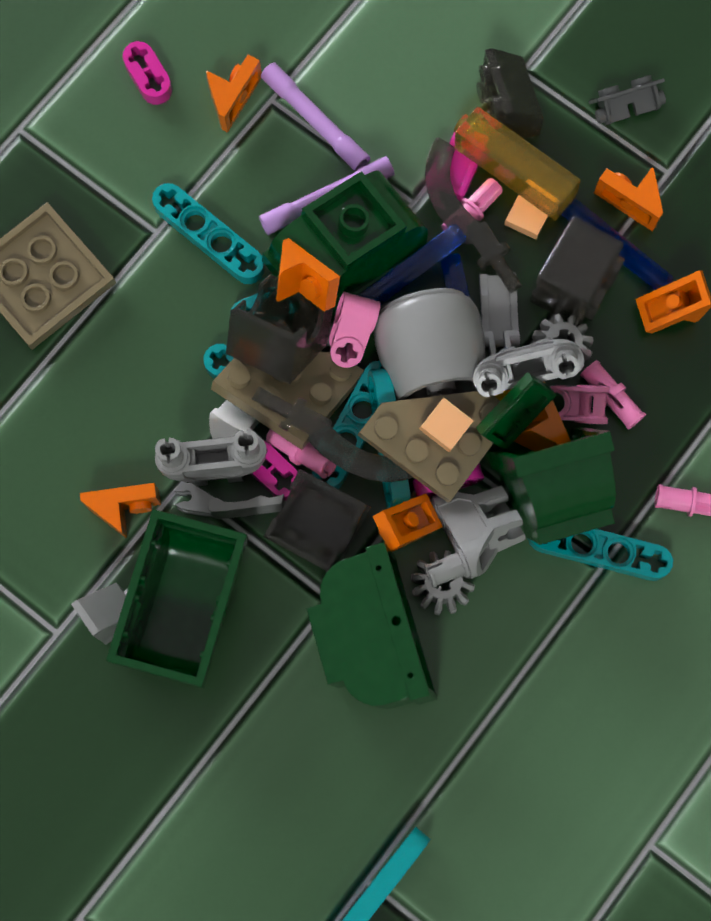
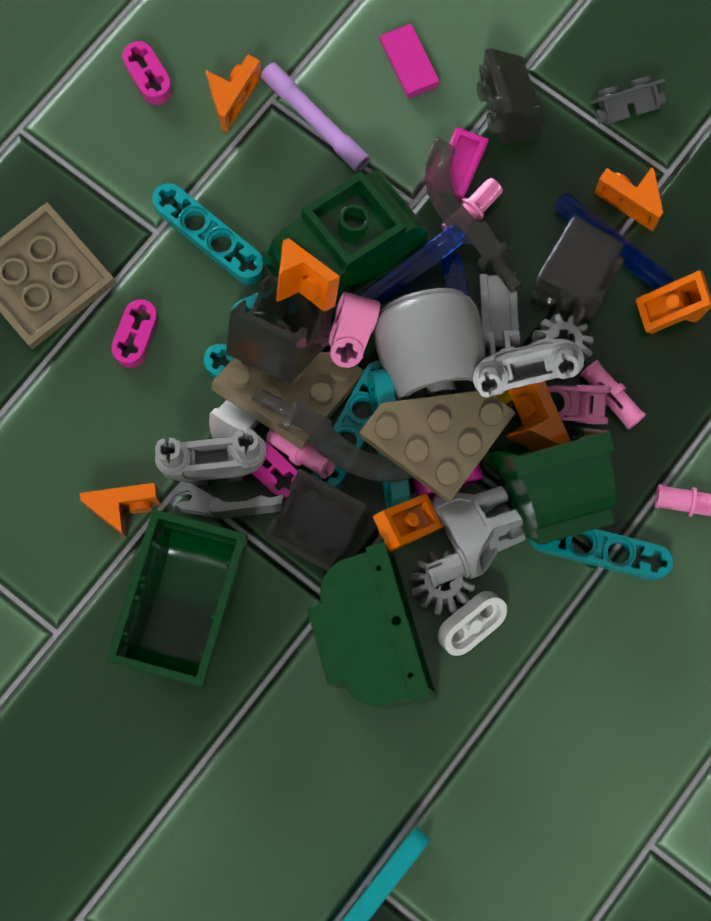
(101, 611): light grey slope -> none
(142, 336): none -> dark pink beam
(288, 212): lavender piece -> none
(409, 61): none -> dark pink tile
(446, 424): light nougat tile -> none
(472, 623): none -> white plate
(516, 162): clear yellow brick -> none
(516, 411): dark green plate -> none
(526, 218): light nougat tile -> none

